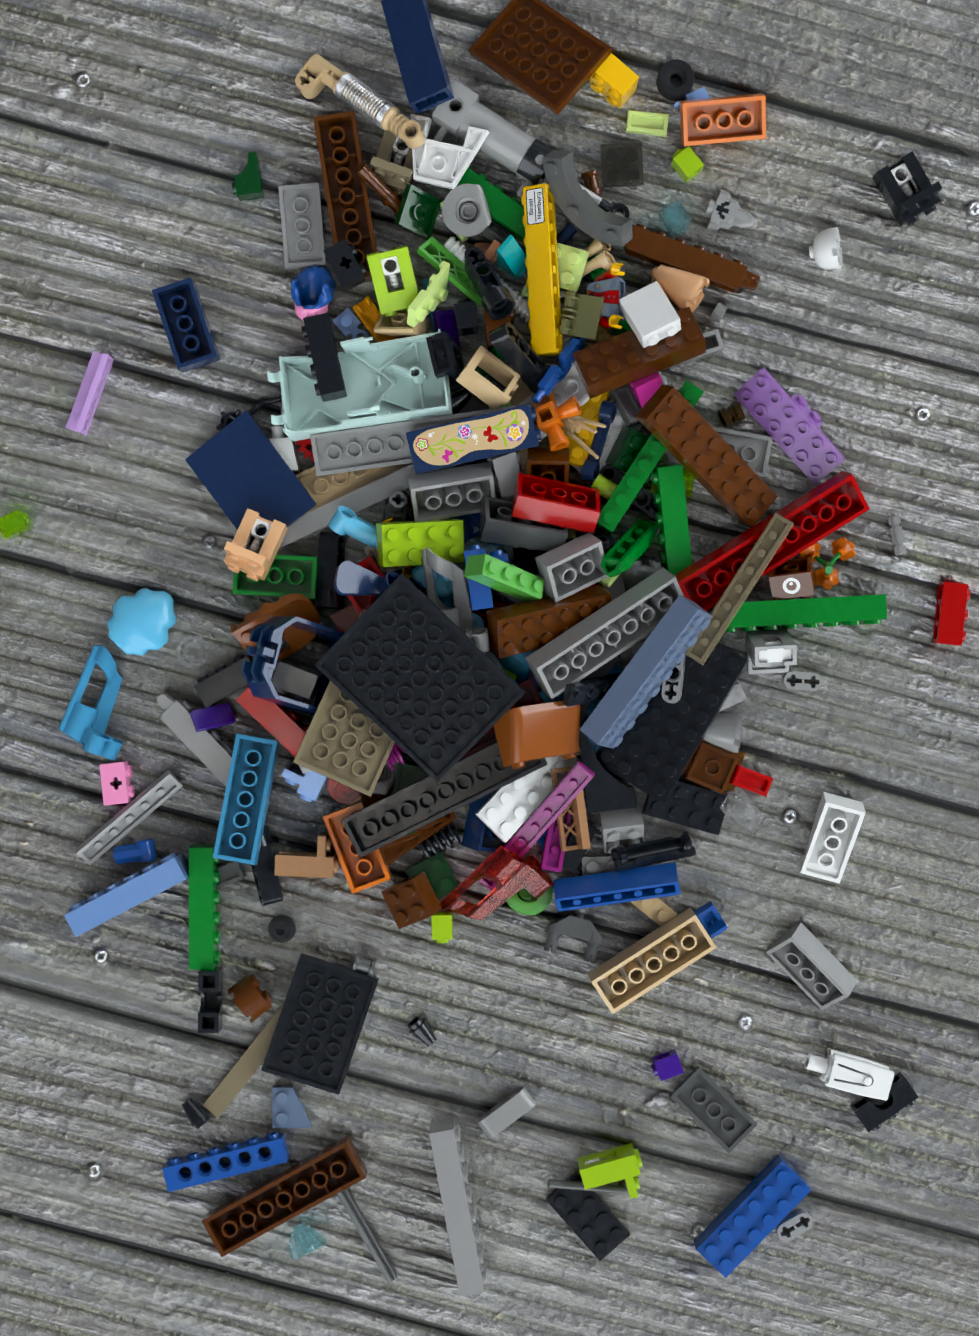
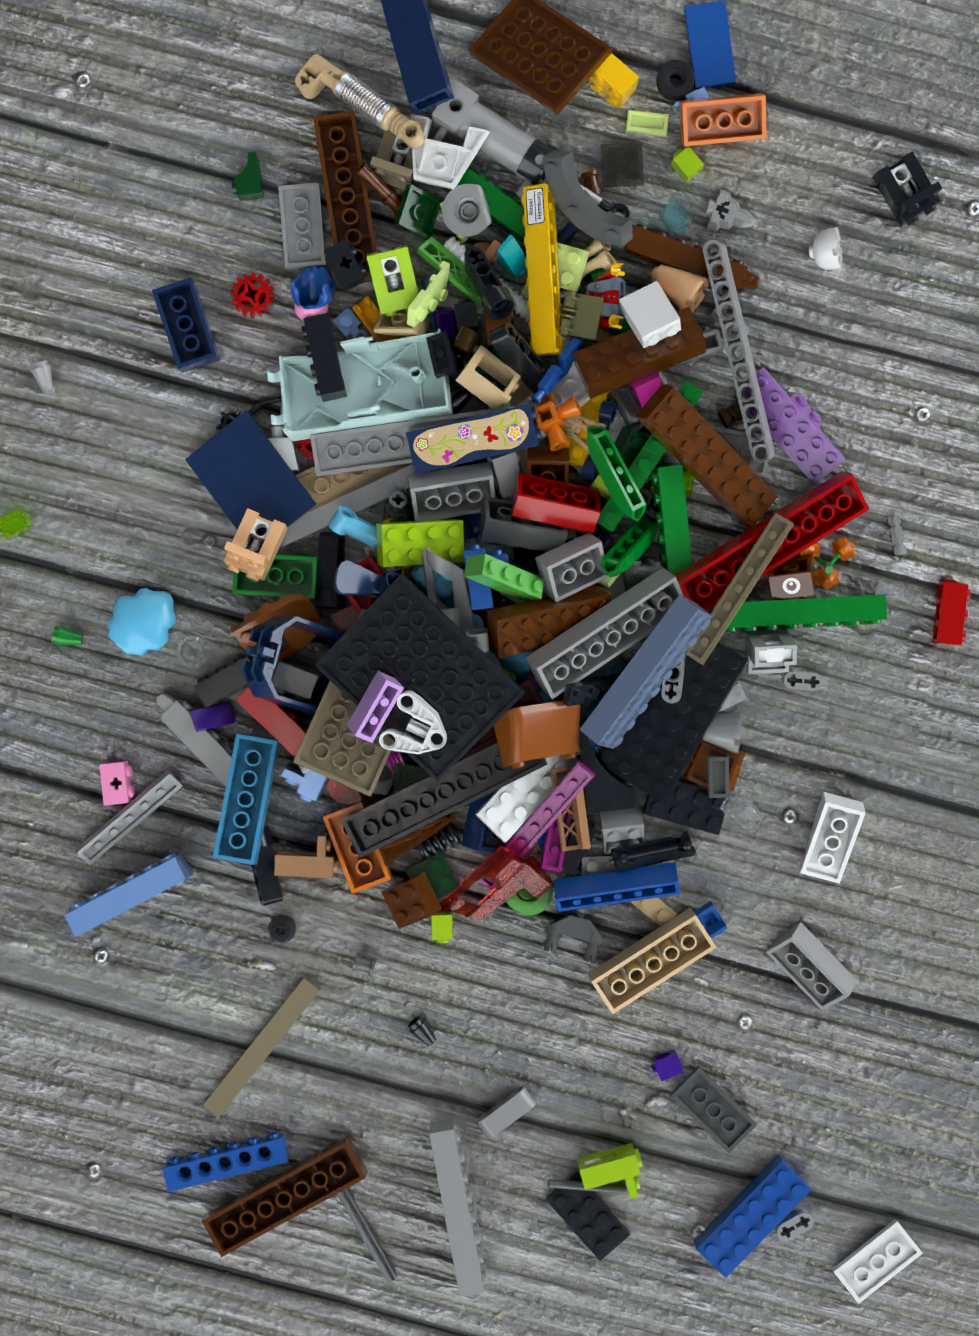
(42, 374): none -> light grey cone
(63, 636): none -> green cone
(89, 724): dark azure panel -> none
(90, 393): lavender fence -> none
(139, 851): blue piece -> none
(196, 1114): black cone -> none
(203, 908): green brick -> none
(211, 1009): black arch -> none
(230, 873): dark grey tile -> none
(250, 997): reddish brown brick -> none
(260, 293): none -> red gear
(288, 1109): sand blue wing -> none
(304, 1241): clear light blue brick -> none
(320, 1024): black plate -> none
(375, 706): none -> lavender brick
(409, 743): none -> white connector
(467, 342): none -> dark brown plate
(614, 472): none -> green brick
(710, 44): none -> blue tile
(718, 776): none -> dark grey tile
(731, 344): none -> light grey beam
(751, 780): red tile -> none
(852, 1073): white piece -> none
(873, 1115): black arch -> none
(877, 1261): none -> white plate

